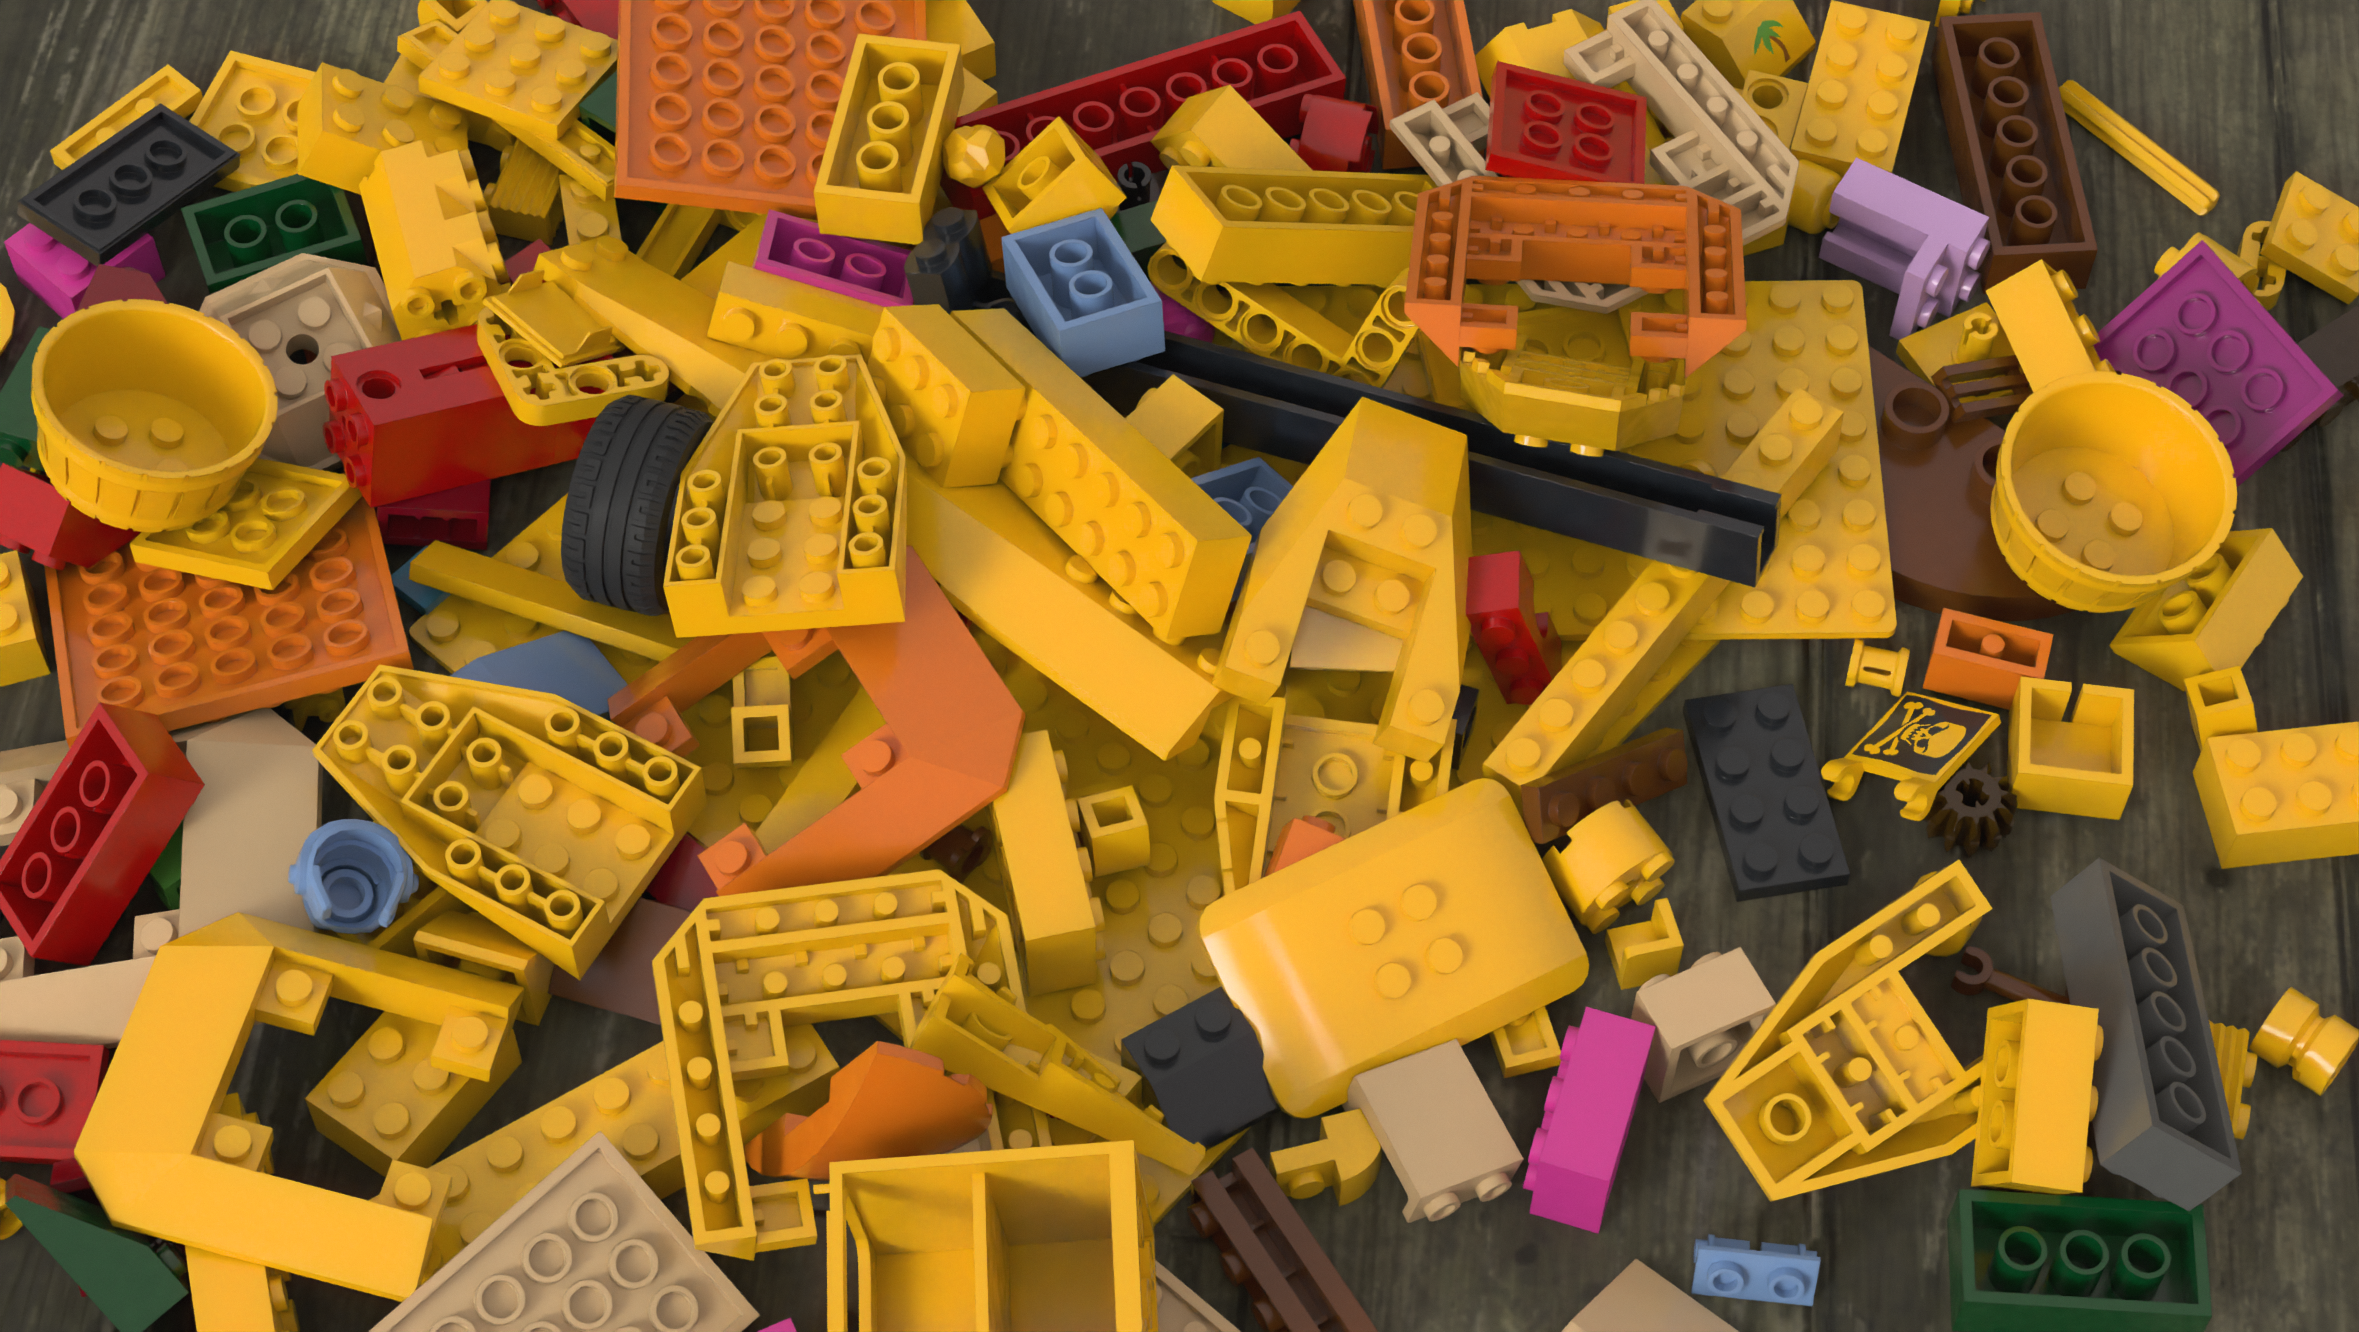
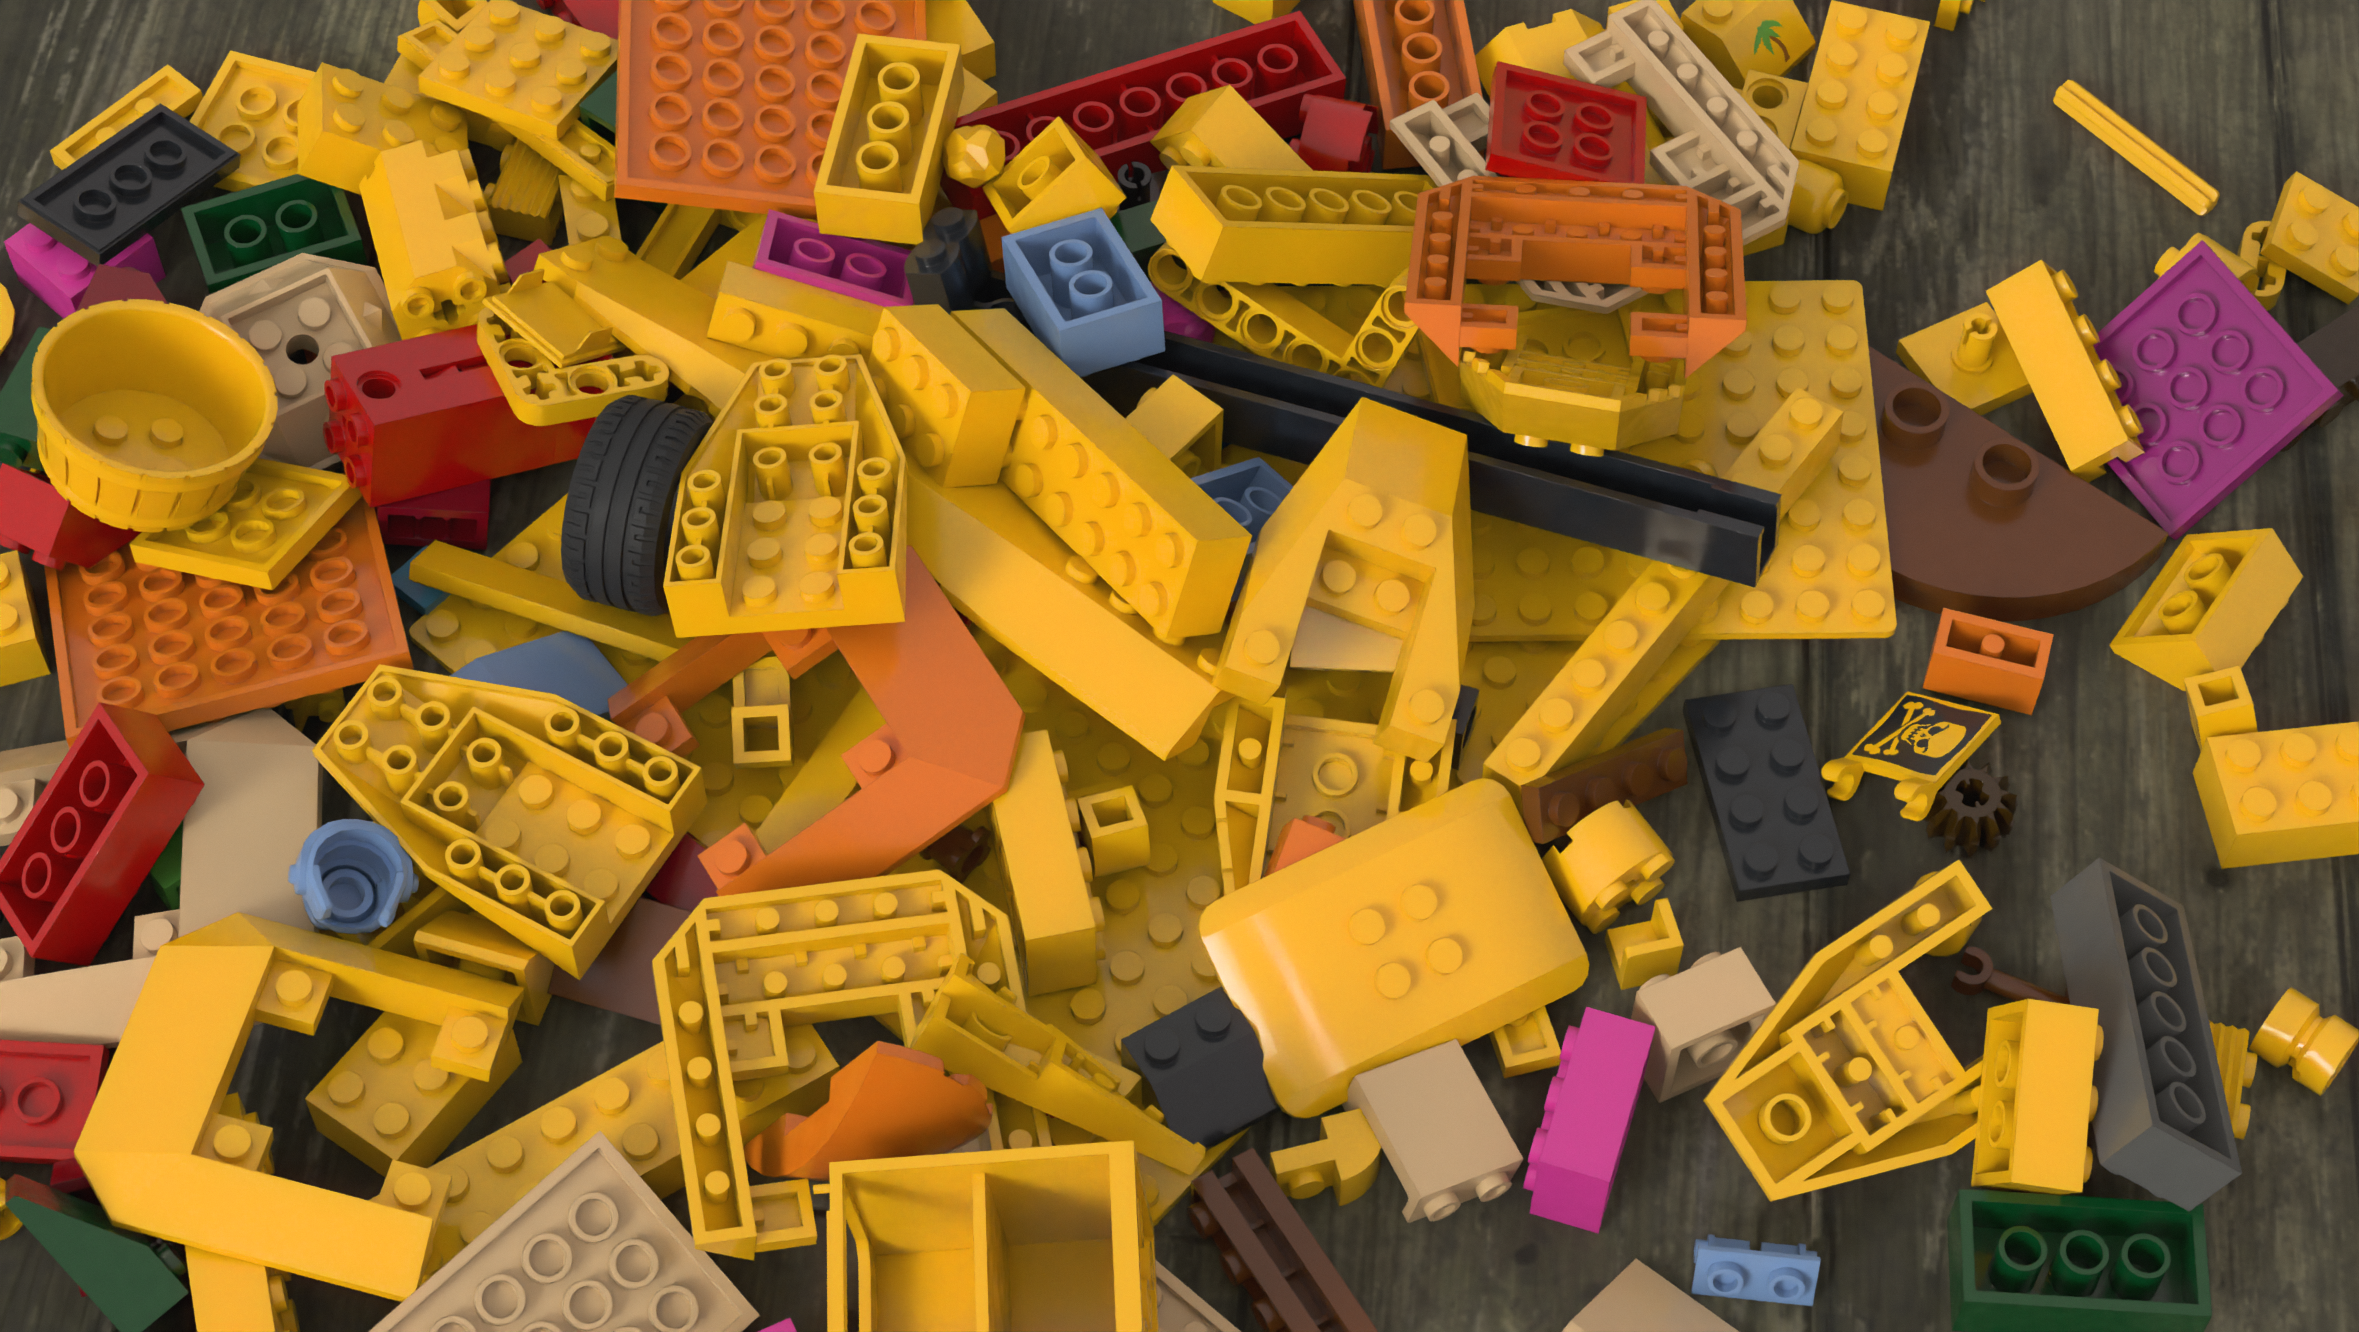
(1513, 639): red arch -> none
(1877, 667): yellow bush -> none
(1906, 243): lavender brick -> none
(1981, 369): reddish brown tile -> none
(2013, 144): reddish brown brick -> none
(2075, 764): yellow piece -> none
(2109, 491): yellow piece -> none

